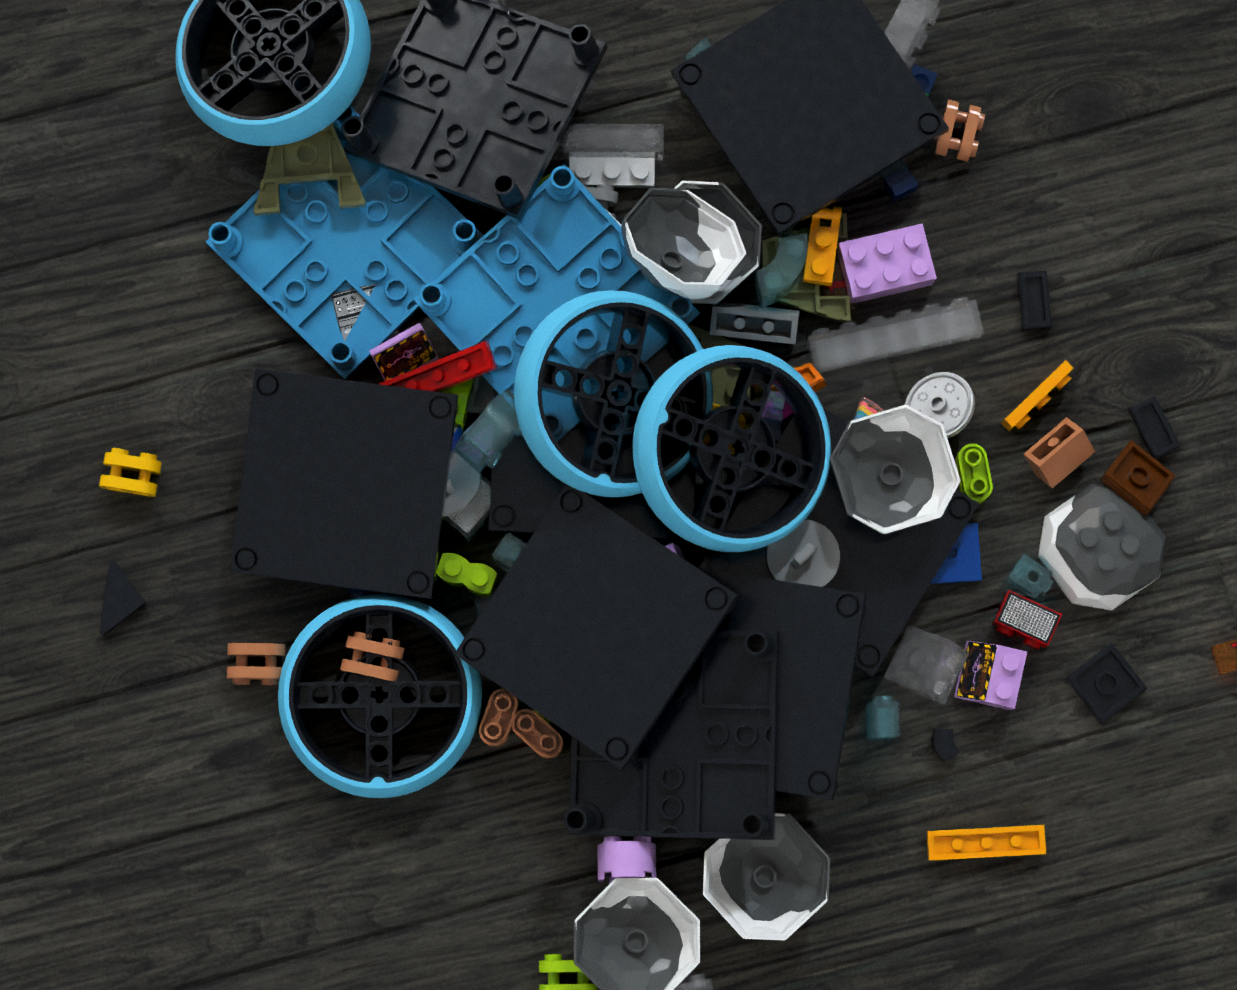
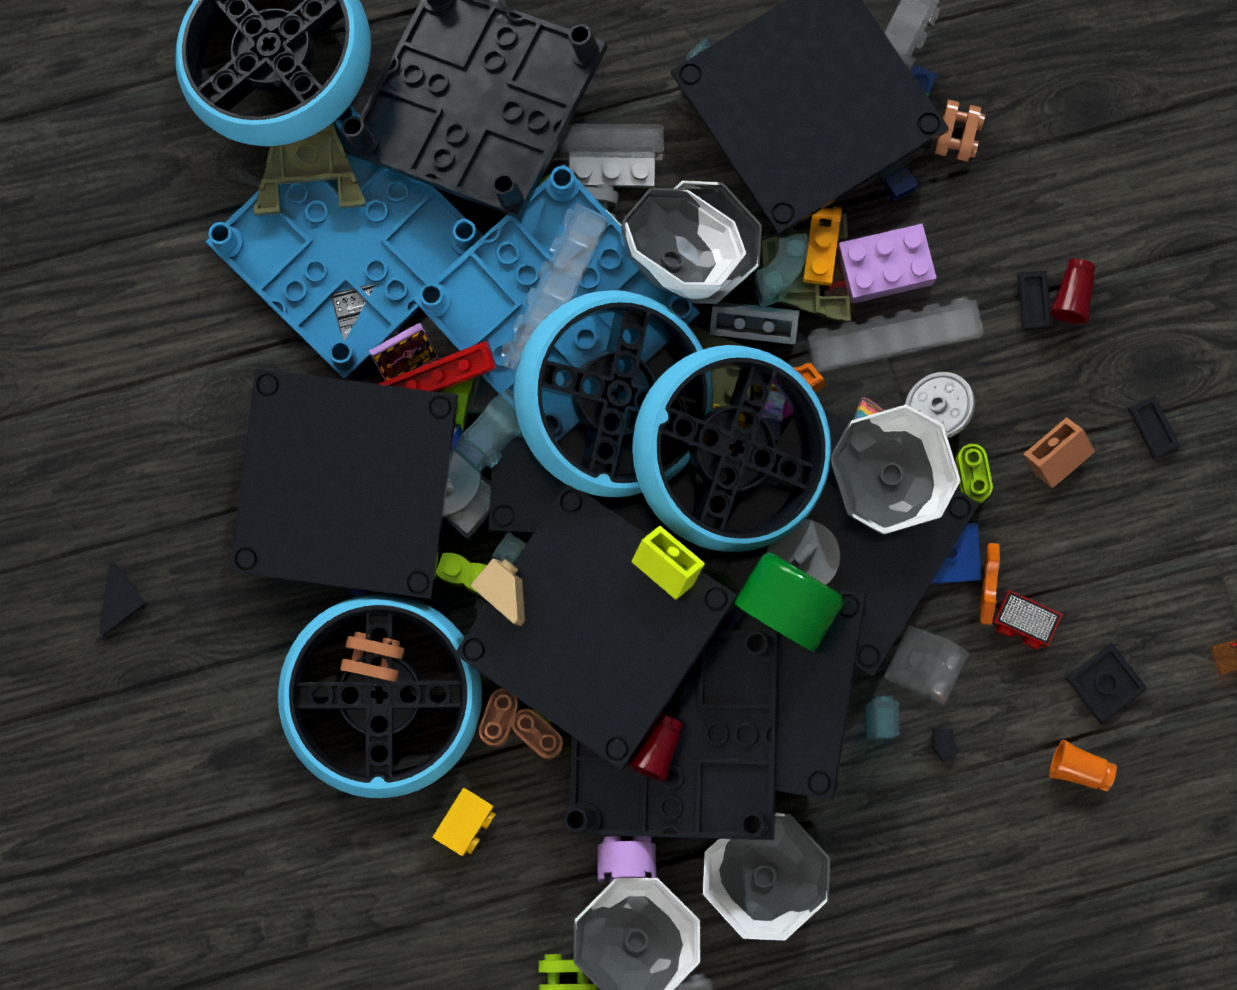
(145, 464): yellow brick -> none
(242, 674): nougat brick -> none
(464, 822): none -> yellow brick
(502, 589): none -> tan slope
(559, 277): none -> clear brick
(657, 749): none -> dark red plant
(667, 562): none -> neon yellow brick
(790, 601): none -> green piece
(986, 842): light orange plate -> none
(989, 584): none -> orange tile
(991, 675): slope -> none
(1019, 577): clear light blue brick -> none
(1038, 397): light orange plate -> none
(1075, 292): none -> dark red plant
(1081, 767): none -> orange plant
(1101, 548): dark grey rock -> none
(1138, 477): reddish brown plate -> none

